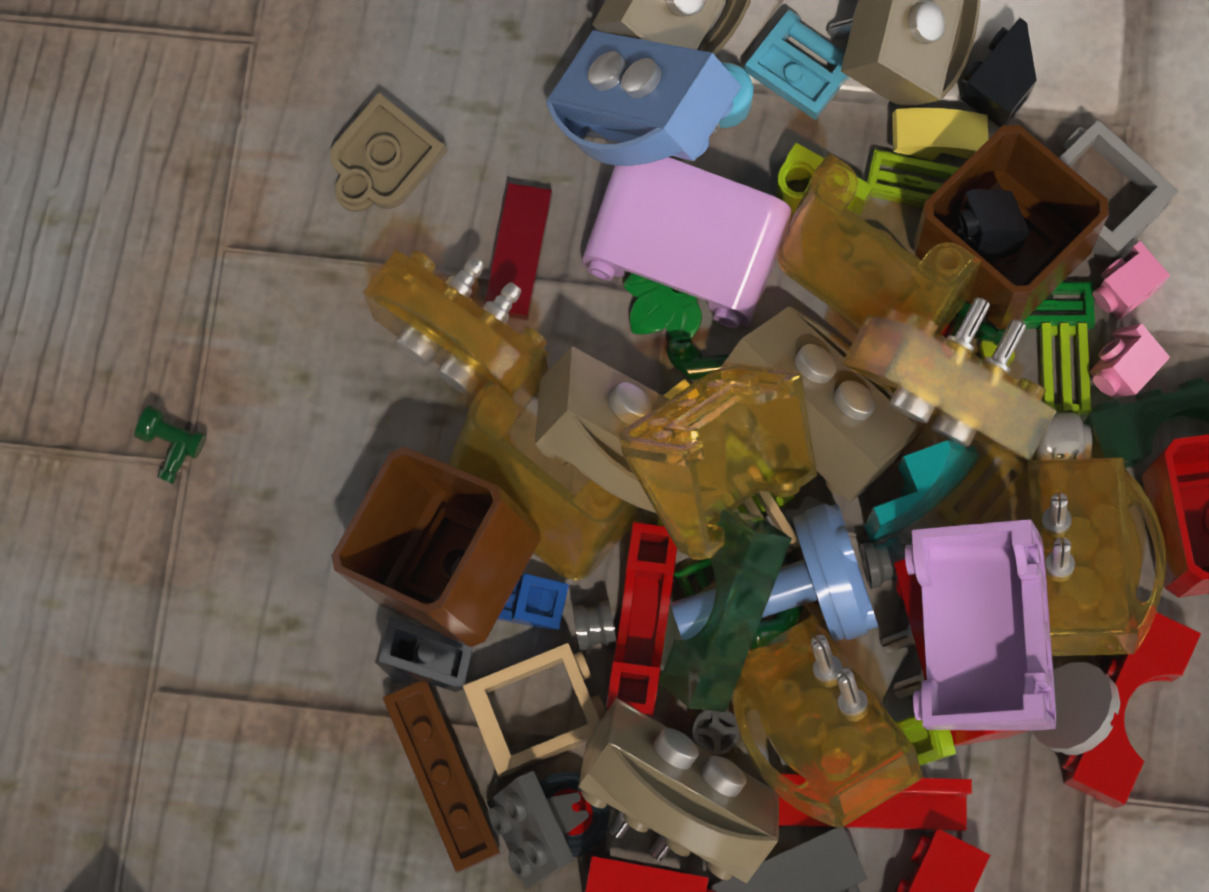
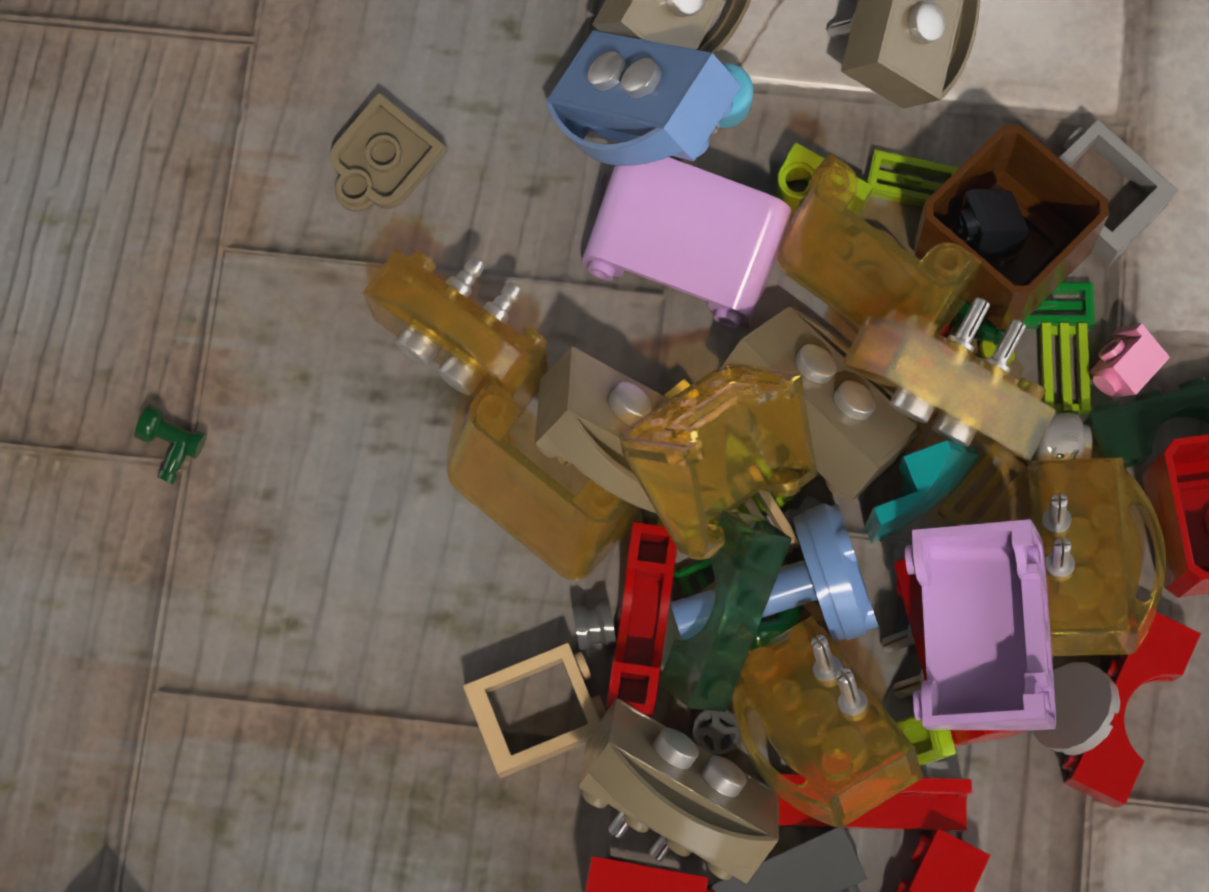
(415, 528): reddish brown plate -> none
(422, 654): black slope -> none
(441, 776): reddish brown plate -> none
(520, 245): dark red tile -> none
(536, 602): blue slope -> none
(545, 824): dark grey plate -> none
(661, 308): green plate -> none
(690, 360): dark green arm -> none
(792, 72): medium azure plate -> none
(879, 561): dark grey wheel -> none
(938, 130): light yellow slope -> none
(1004, 78): black slope -> none
(1130, 282): bright pink brick -> none

